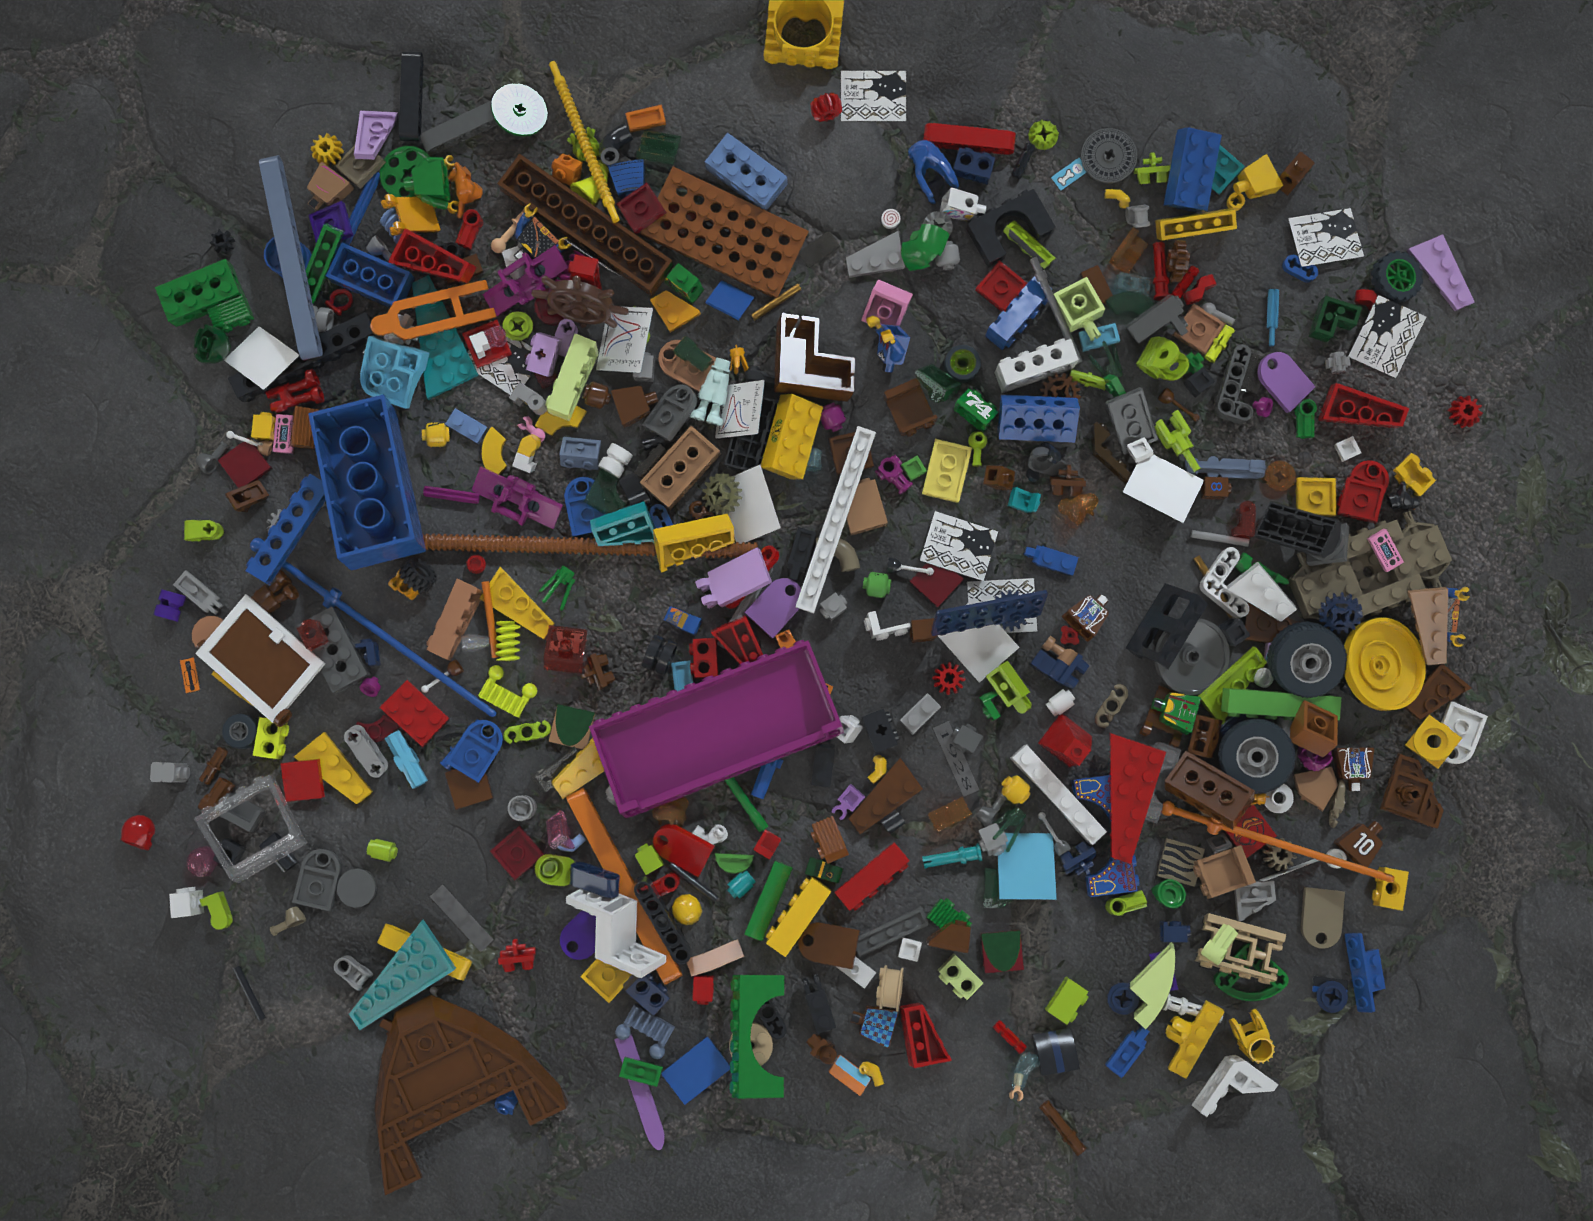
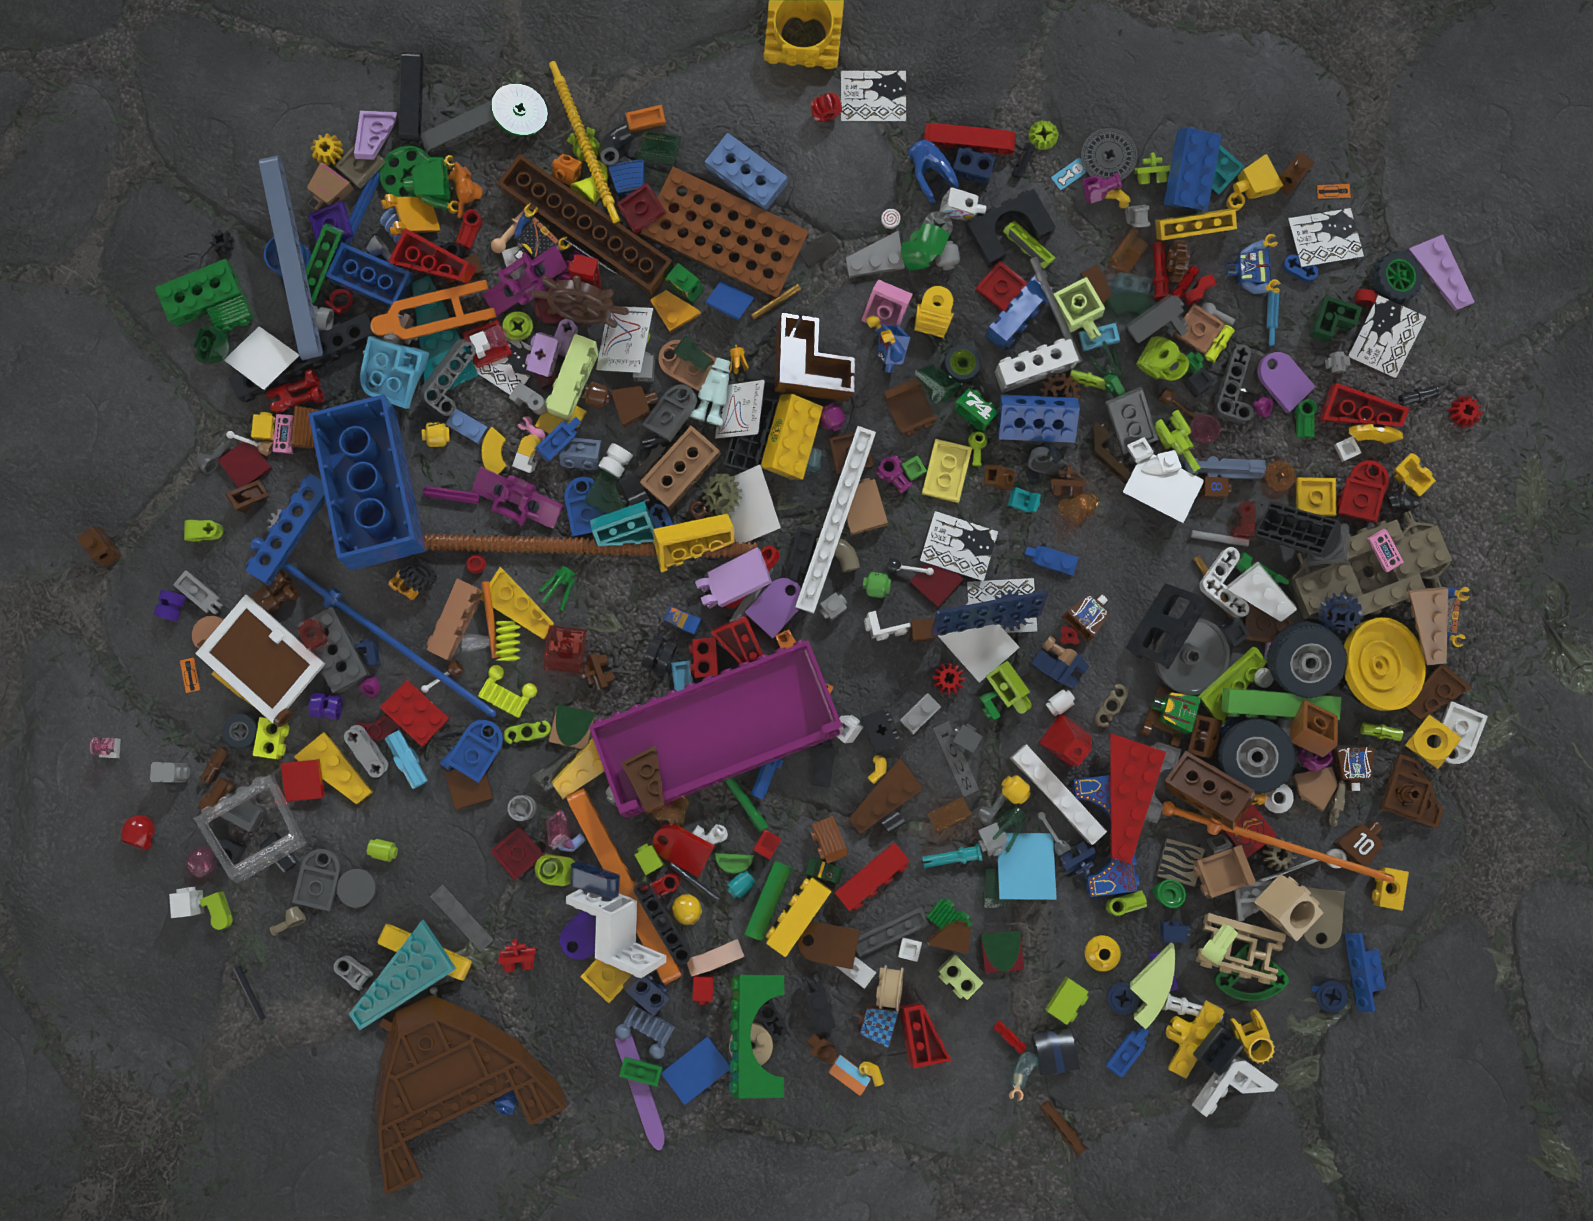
(97, 543): none -> reddish brown torso
(105, 747): none -> clear pink leg
(322, 706): none -> dark purple wheel
(450, 376): none -> dark grey beam
(557, 439): none -> blue hinge
(645, 778): none -> reddish brown wing
(849, 800): medium lavender plate -> none
(932, 318): none -> yellow piece
(1092, 951): none -> yellow piece
(1096, 187): none -> magenta connector
(1162, 463): none -> white plate
(1205, 428): none -> clear pink hair
(1218, 1049): none -> black bracket
(1254, 267): none -> torso
(1289, 906): none -> tan brick
(1333, 191): none -> orange sticker
(1368, 432): none -> yellow tile
(1381, 731): none -> lime pin
(1419, 395): none -> black pin

